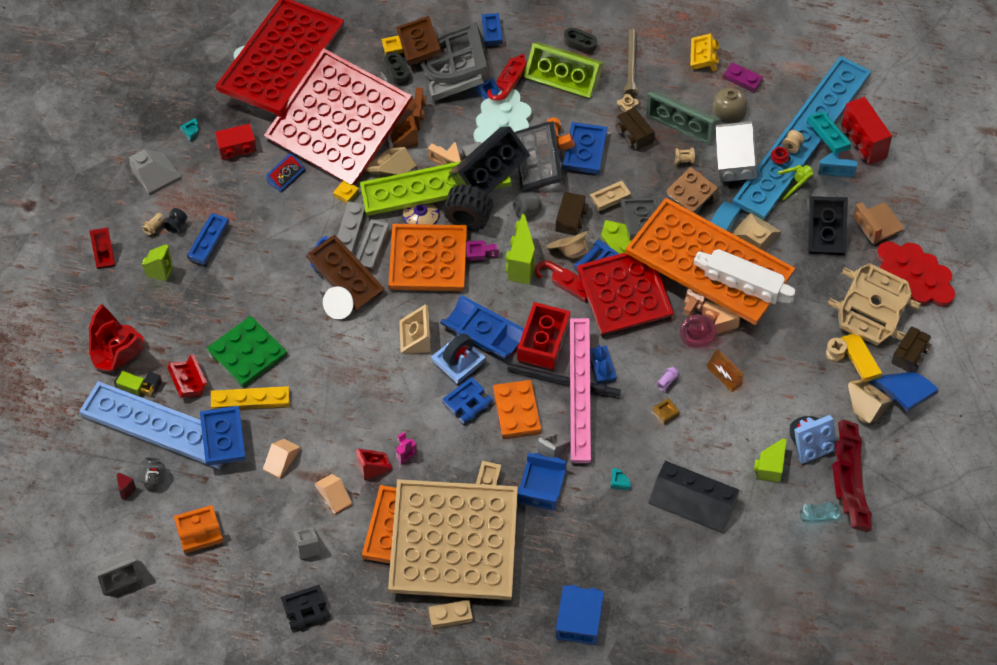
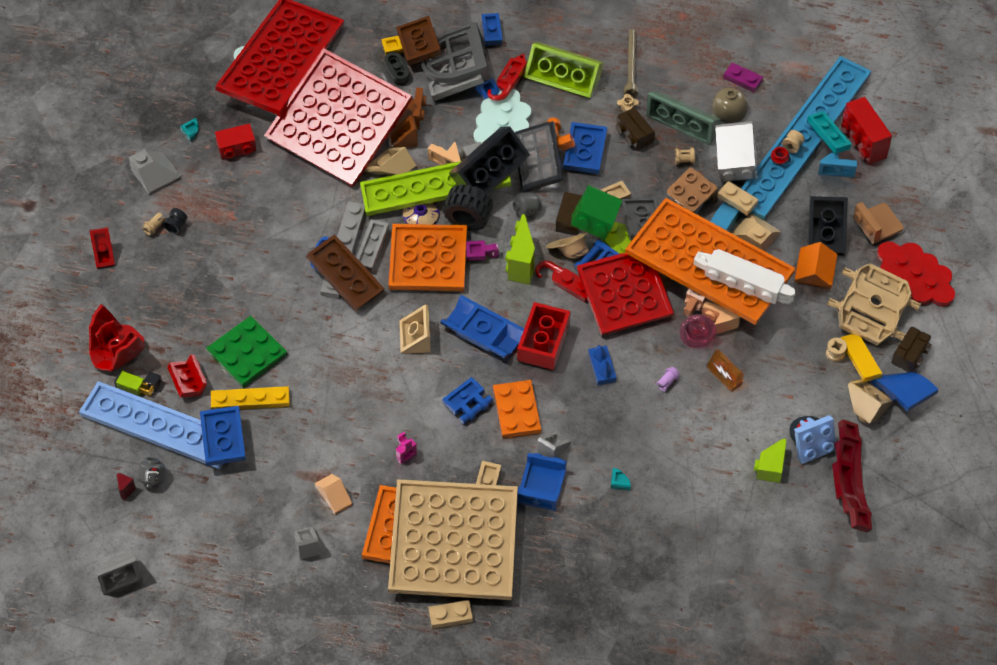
(158, 263): lime slope -> none
(198, 529): orange plate -> none
(208, 238): blue plate -> none
(280, 457): light nougat slope -> none
(285, 172): slope -> none
(304, 601): black plate -> none
(338, 302): white piece -> none
(345, 192): yellow plate -> none
(372, 463): red slope -> none
(458, 358): light blue plate -> none
(579, 614): blue brick -> none
(580, 390): bright pink plate -> none
(582, 39): pearl dark grey plate -> none
(596, 212): none -> green slope
(600, 388): black bar -> none
(666, 411): pearl gold tile -> none
(694, 496): black slope -> none
(704, 52): yellow bracket -> none
(737, 198): none -> tan plate
(802, 175): lime plant -> none
(816, 265): none -> orange slope
(819, 512): clear light blue plate -> none

